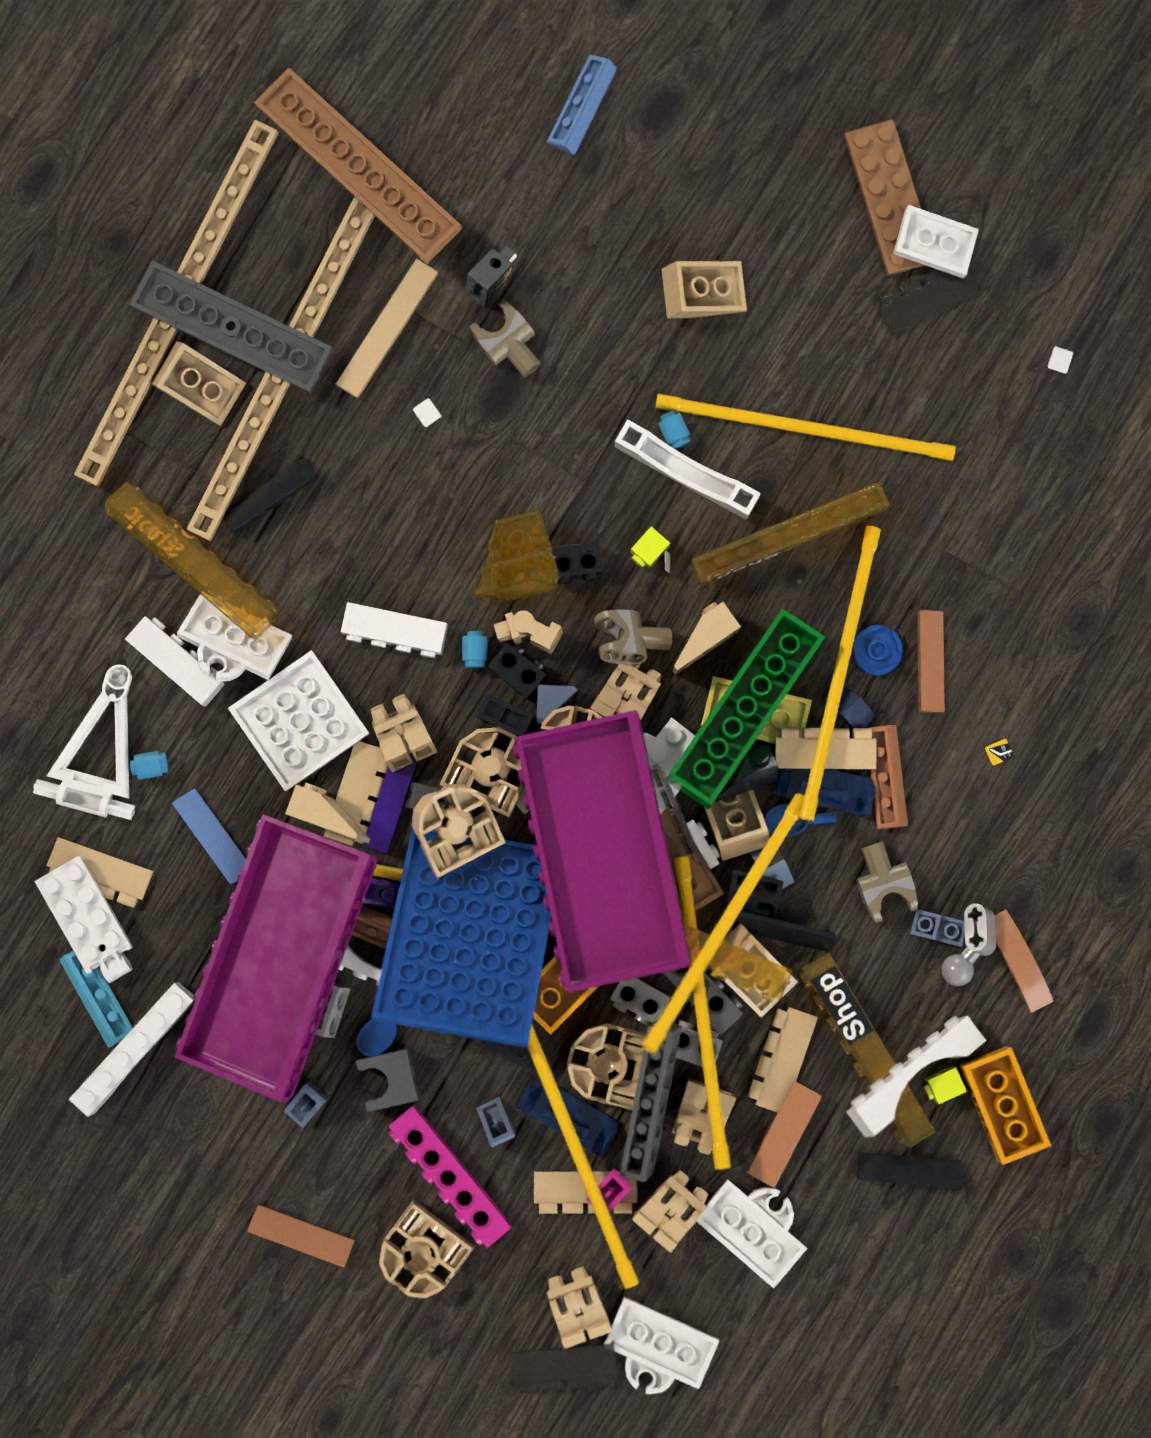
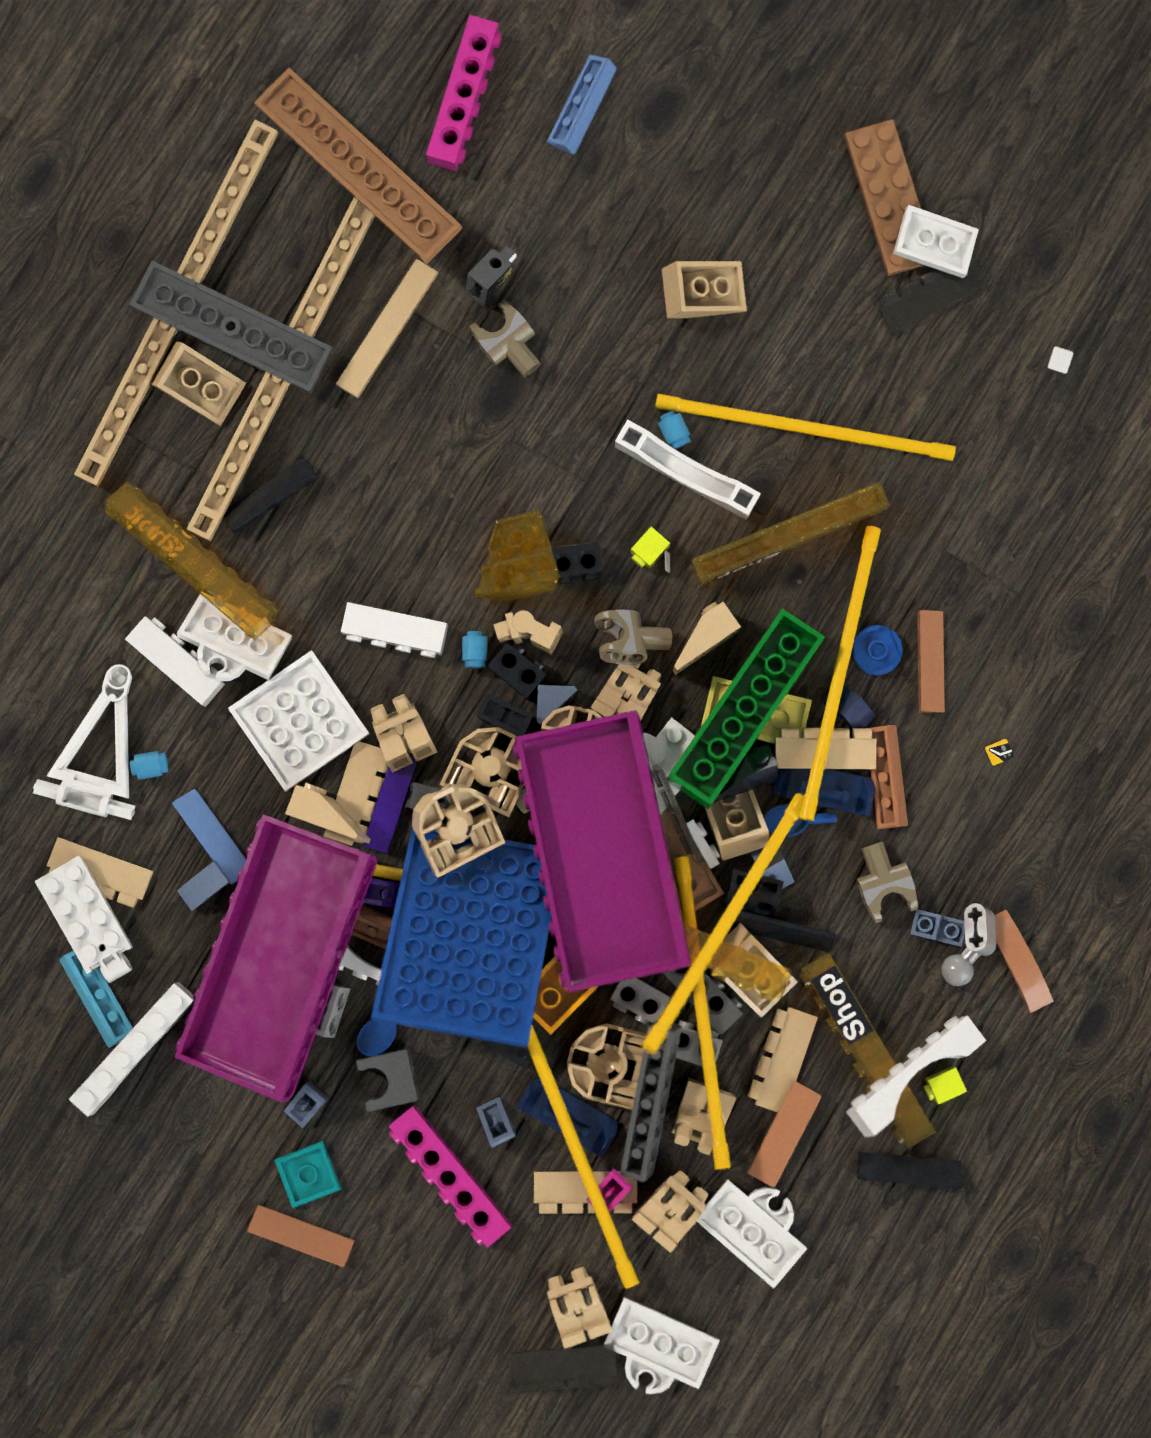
(203, 885): none -> sand blue slope
(307, 1174): none -> teal tile
(422, 1263): tan connector -> none
(427, 412): white sticker -> none
(476, 32): none -> dark pink brick
(1004, 1105): light orange brick -> none

